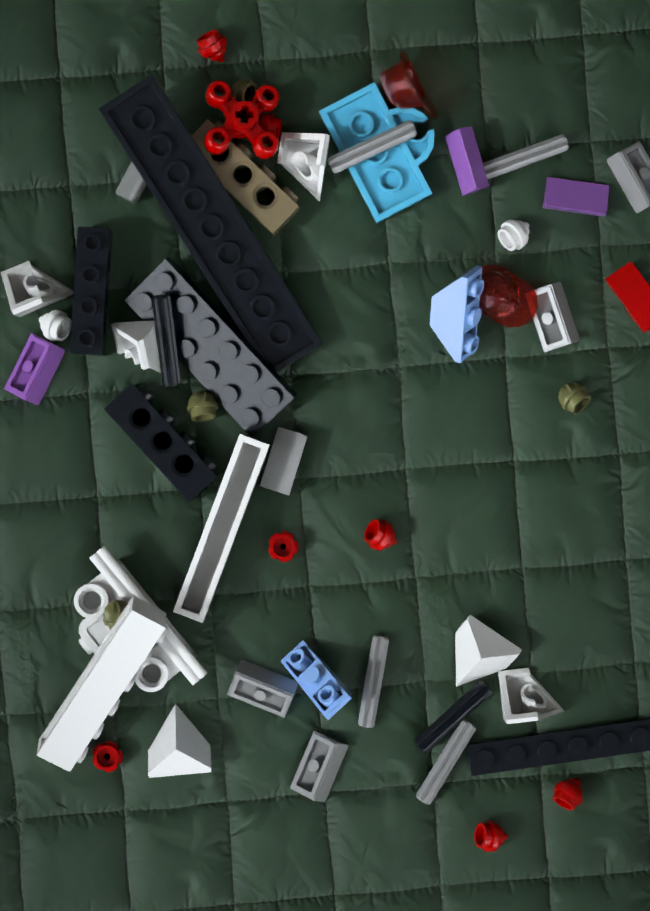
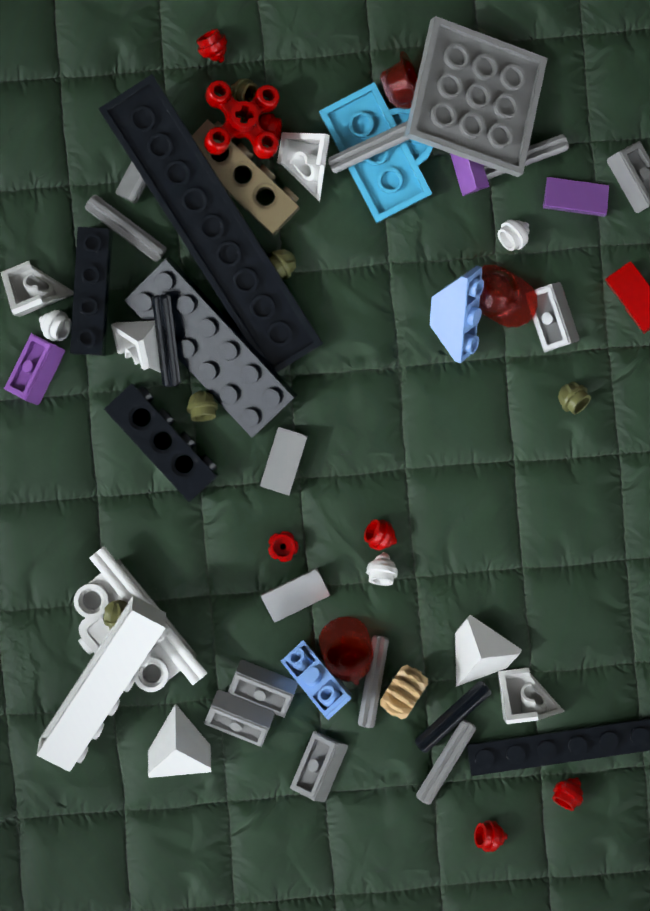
(99, 760): red plate -> none
(125, 228): none -> light grey axle
(221, 528): white brick -> none
(239, 718): none -> light grey slope
(283, 262): none -> olive plate
(295, 595): none -> light grey slope
(346, 649): none -> clear red piece
(382, 570): none -> white plate
(404, 692): none -> tan gear
(476, 97): none -> light grey plate

